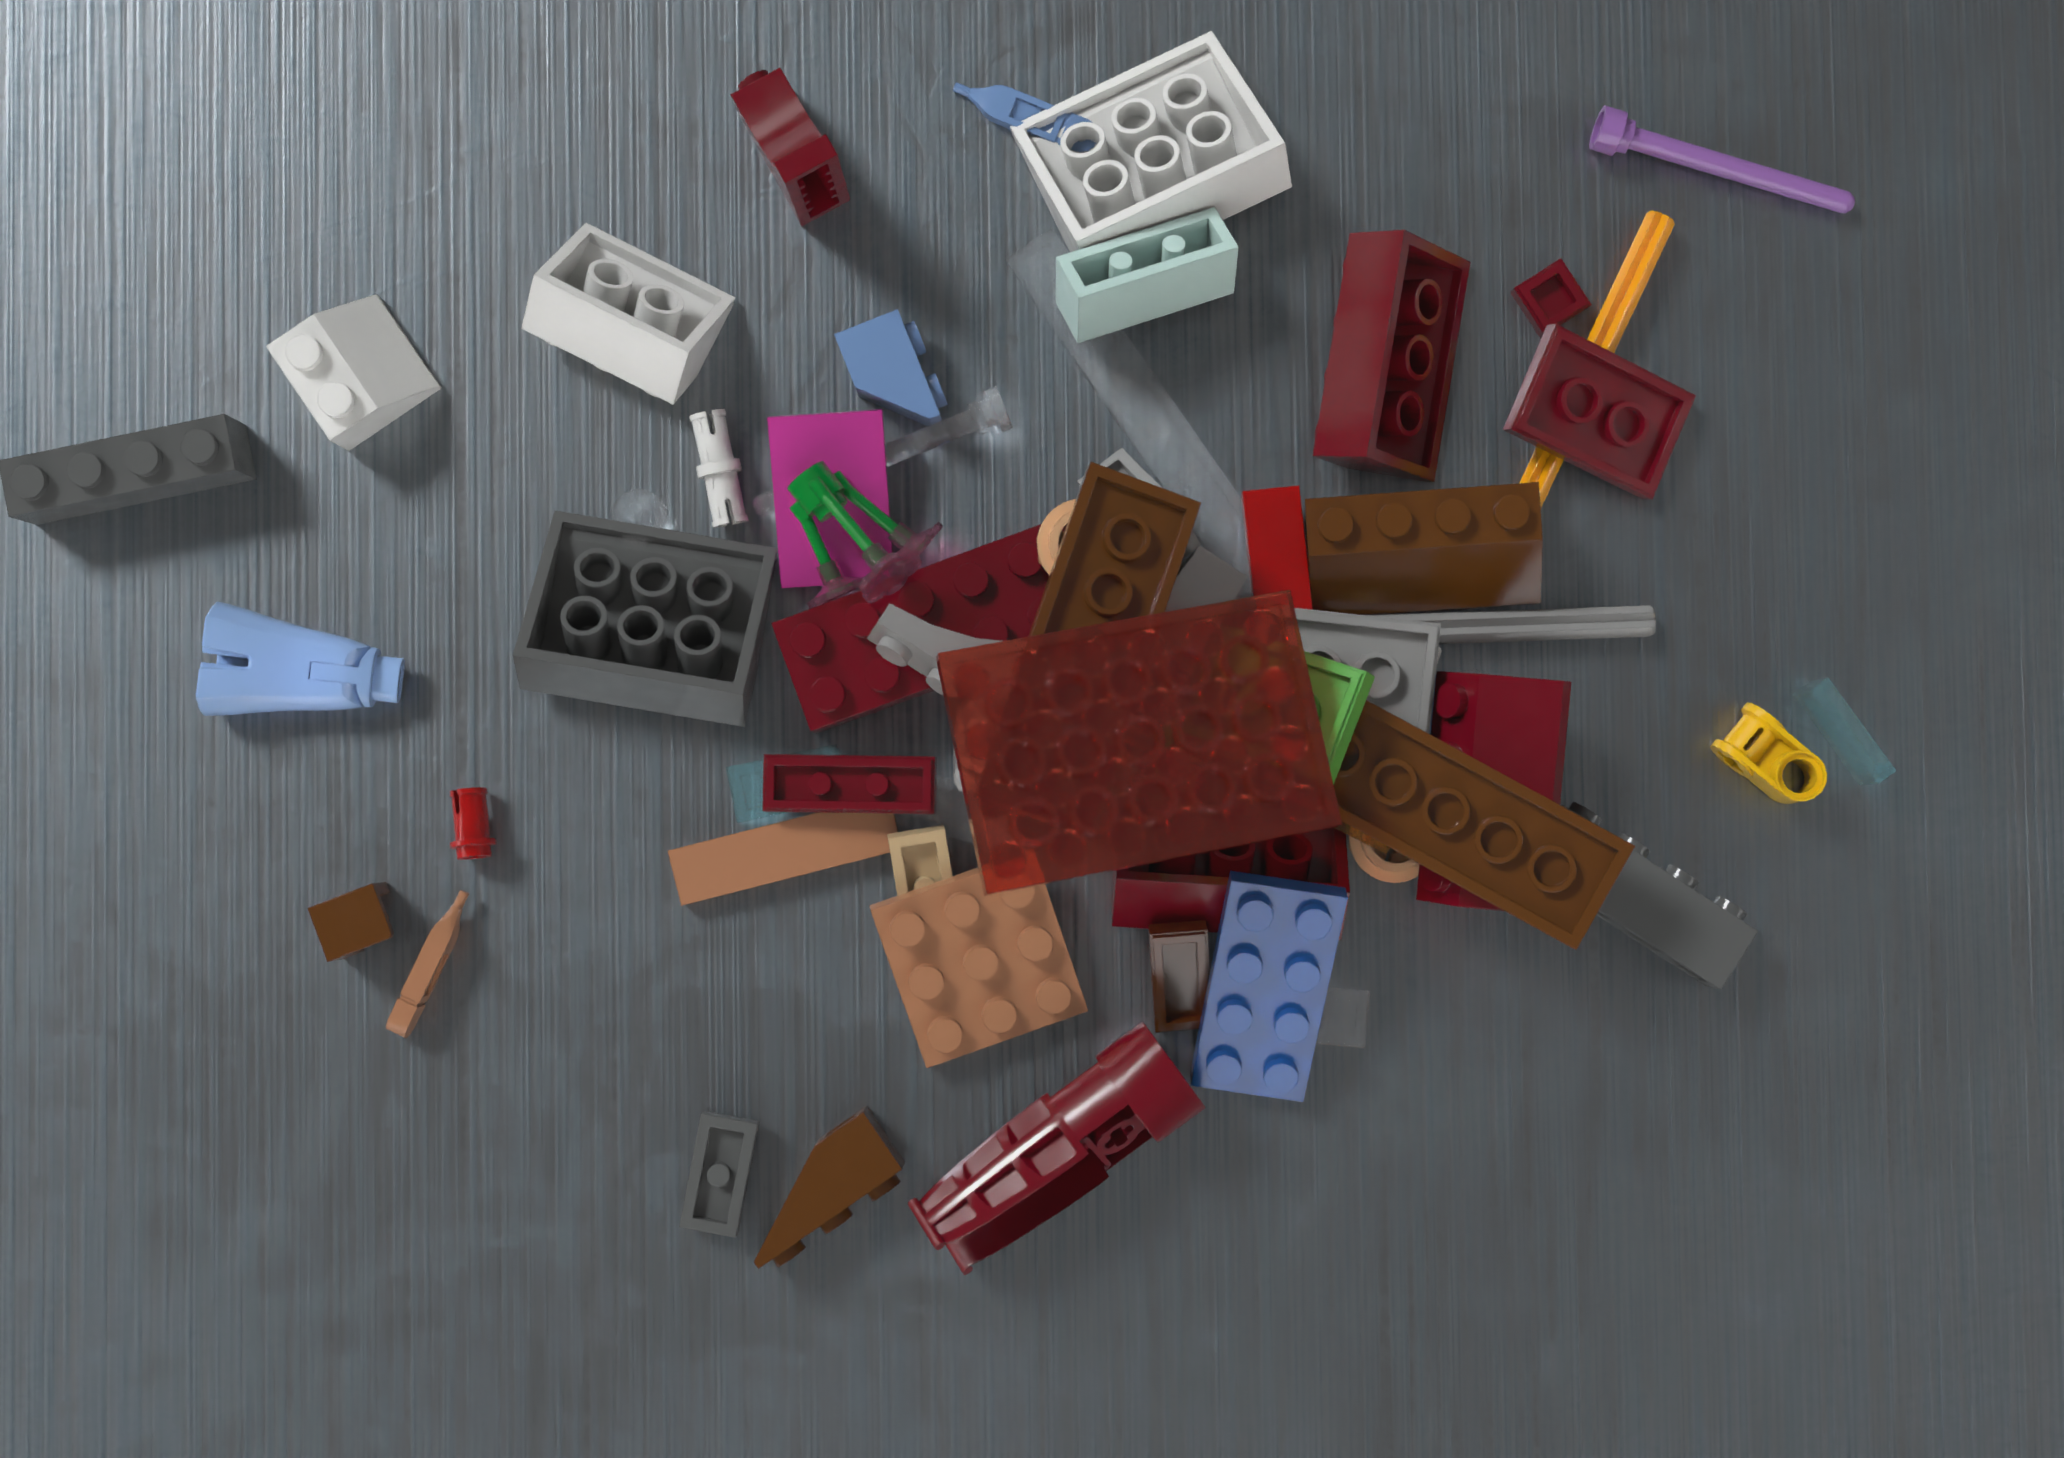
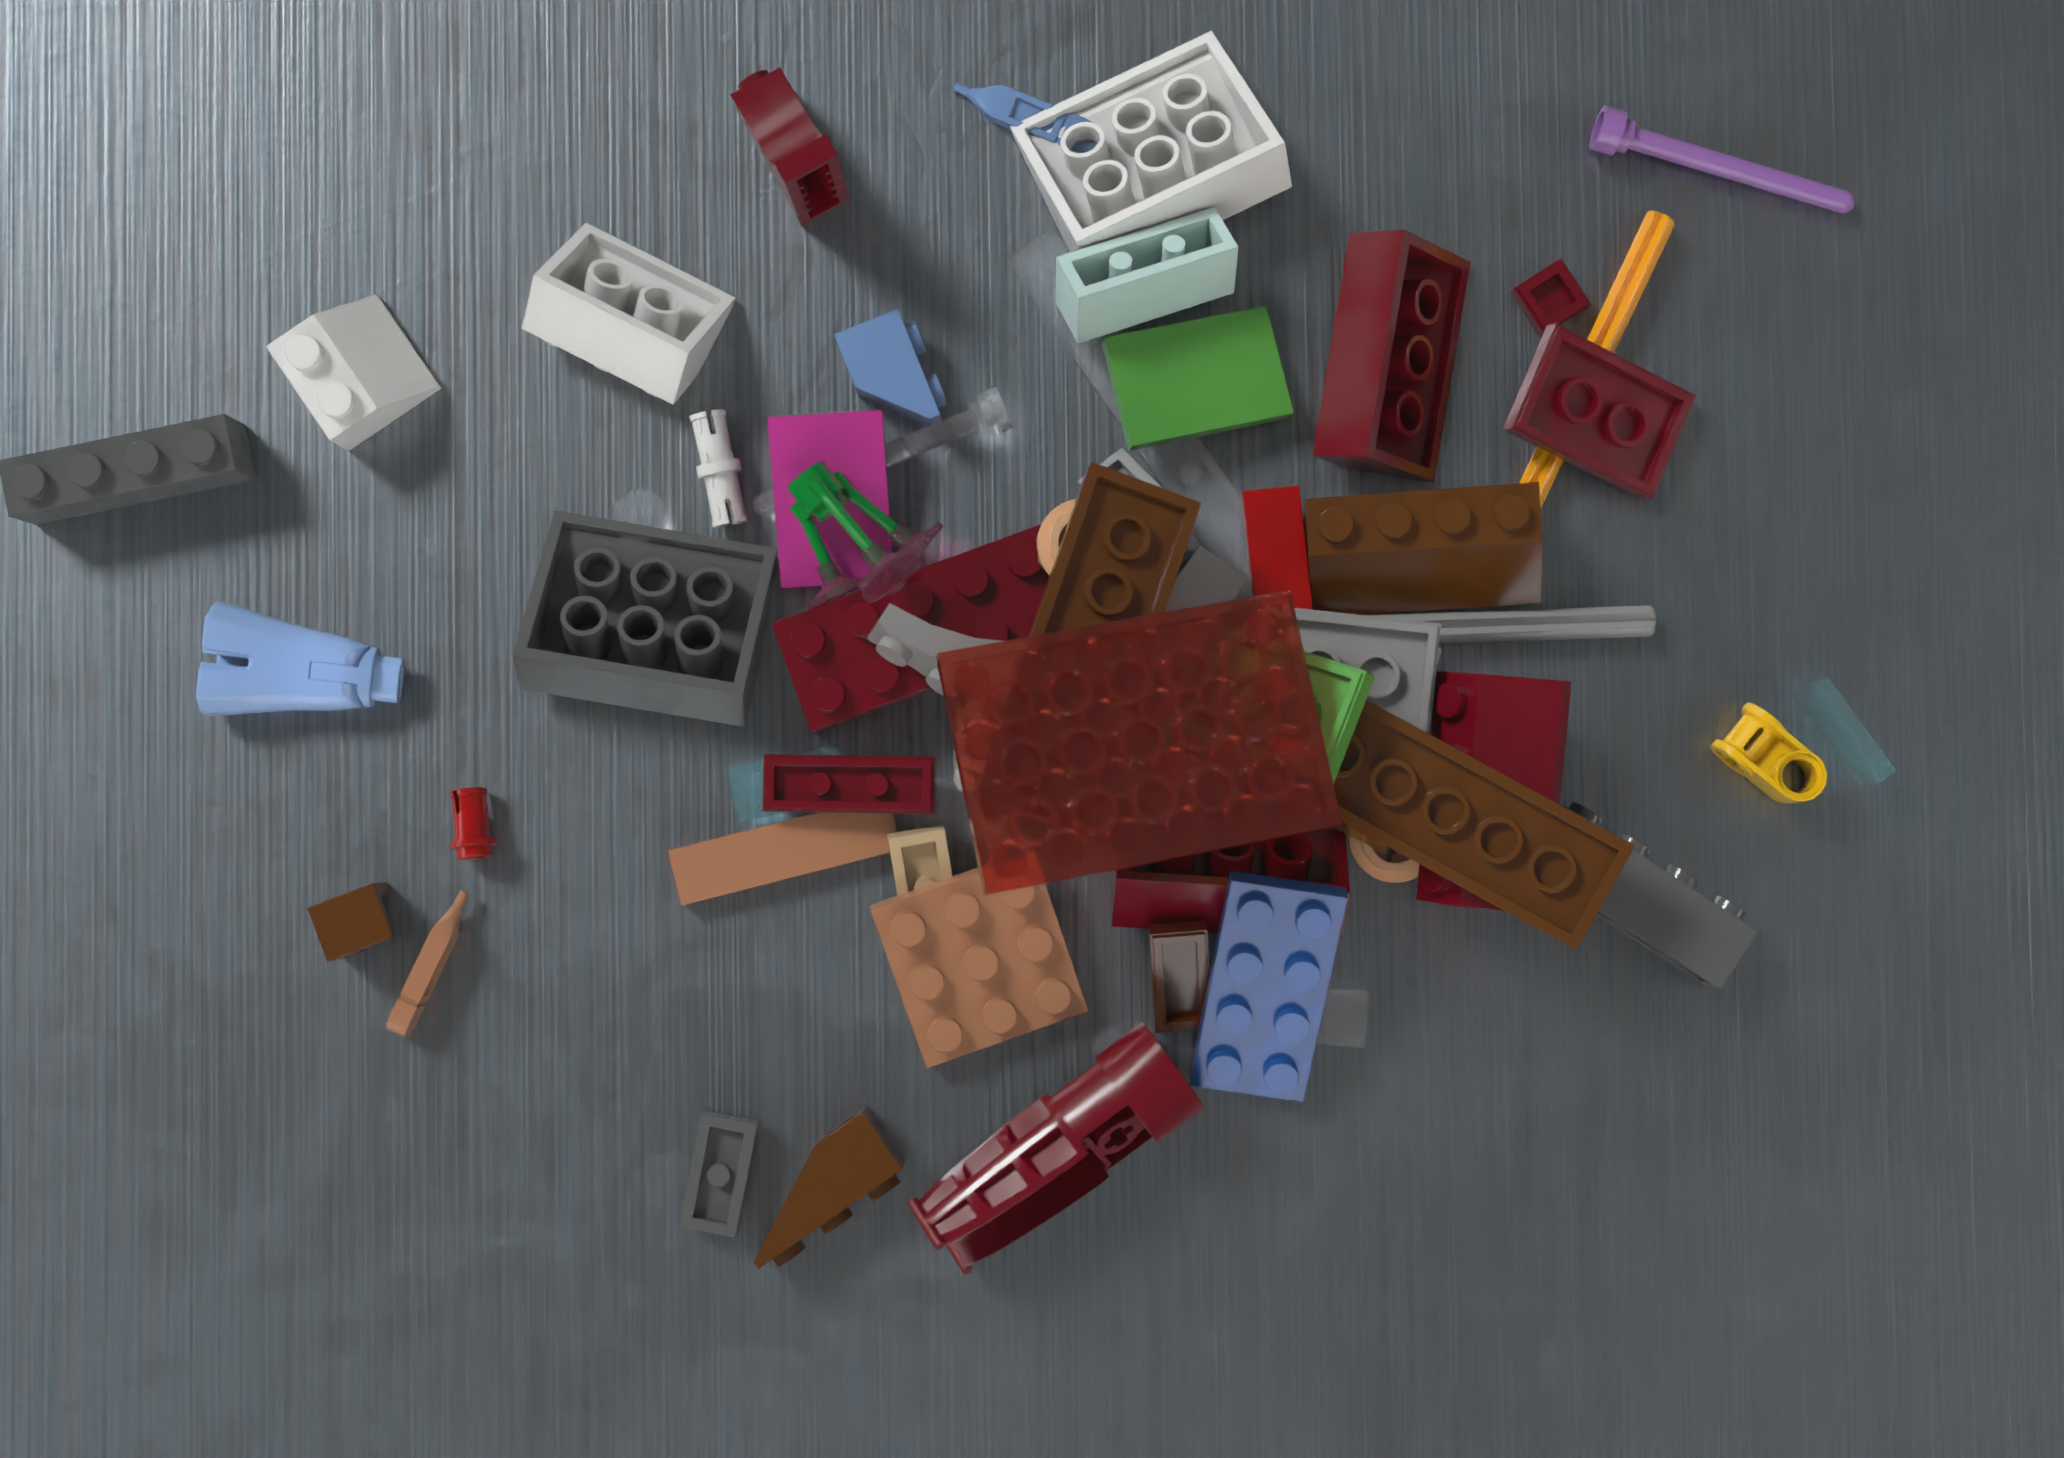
(1197, 378): none -> bright green tile

